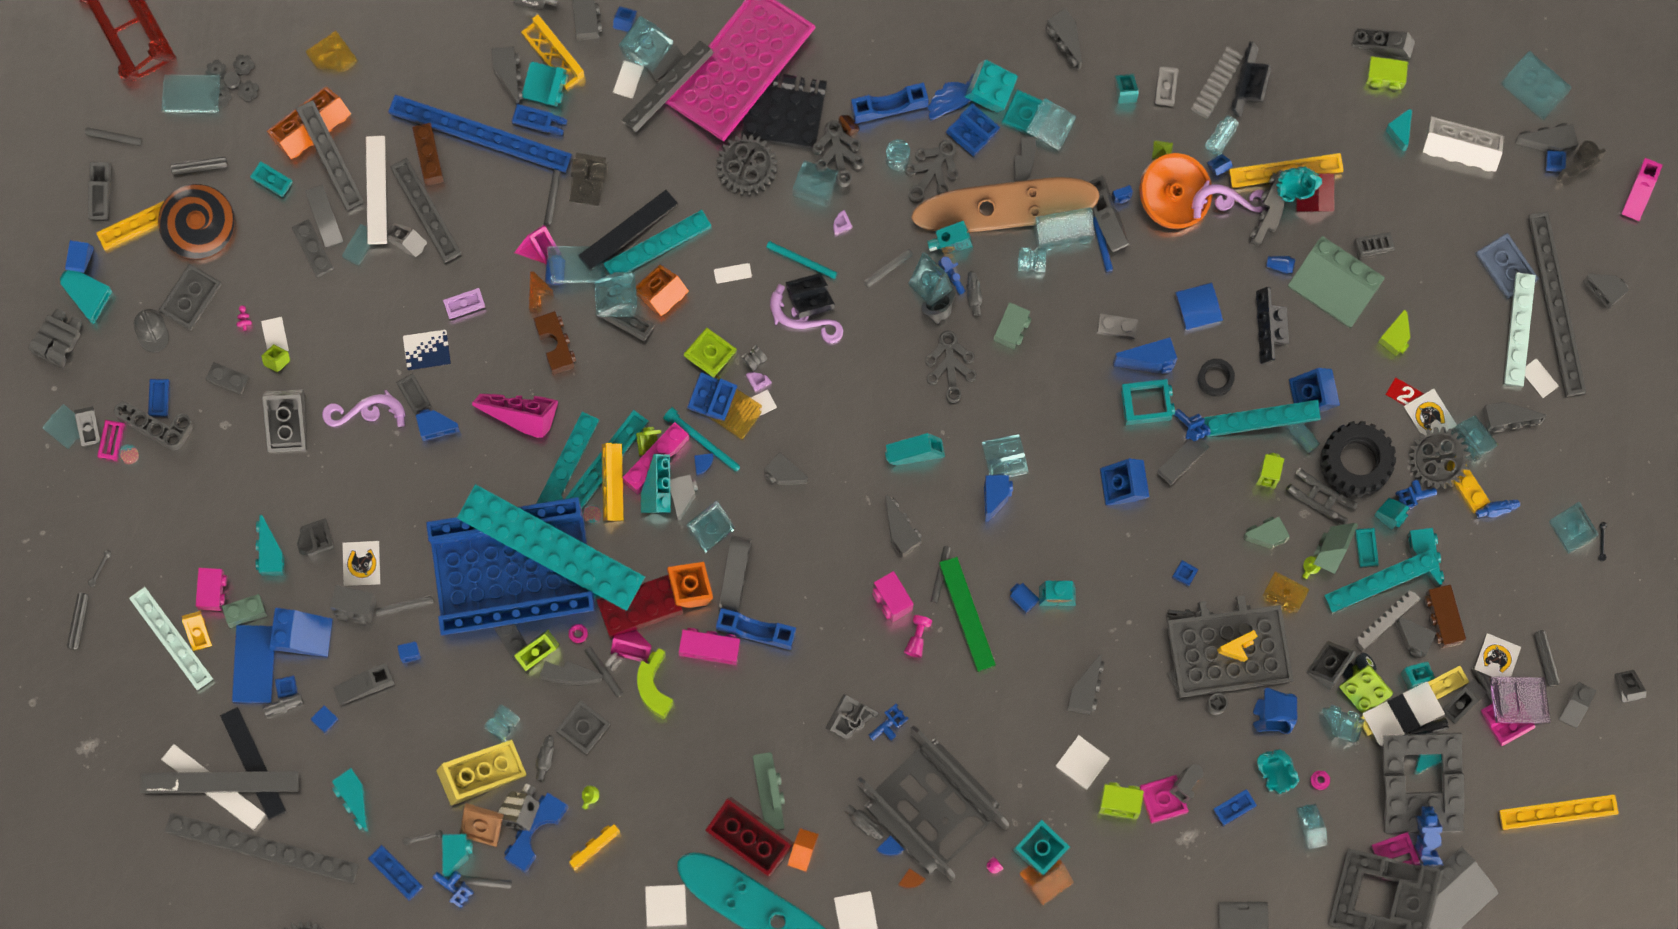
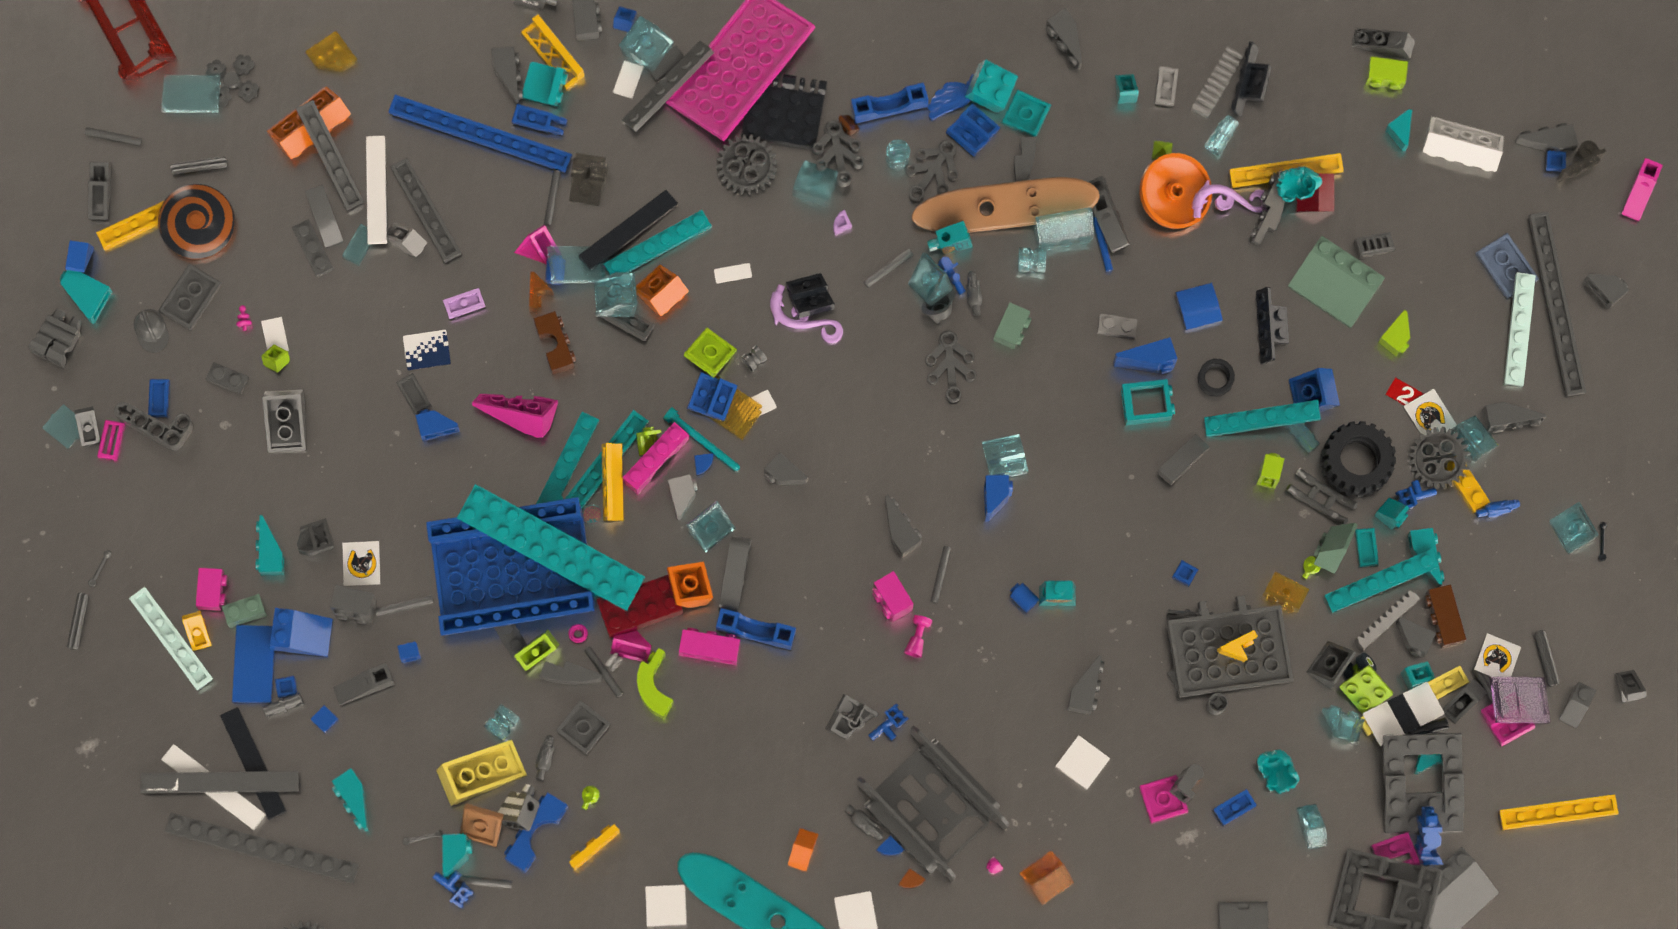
(128, 454): clear light blue tile -> none
(271, 179): teal plate -> none
(387, 399): lavender plant -> none
(395, 872): blue tile -> none
(428, 154): reddish brown brick -> none
(656, 488): teal slope -> none
(749, 836): dark red brick -> none
(758, 380): lavender tile -> none
(768, 790): sand green bracket -> none
(803, 260): teal bar -> none
(915, 449): teal slope -> none
(967, 614): green tile -> none
(1041, 847): teal slope -> none
(1051, 124): clear light blue slope -> none
(1121, 800): lime brick -> none
(1122, 195): blue plate -> none
(1124, 482): blue slope -> none
(1195, 424): blue arm -> none
(1219, 164): blue plate -> none
(1269, 534): sand green slope -> none
(1276, 712): blue piece -> none
(1281, 263): blue cone -> none
(1320, 786): dark pink plate -> none
(1536, 85): clear light blue slope -> none
(1540, 378): white sticker -> none

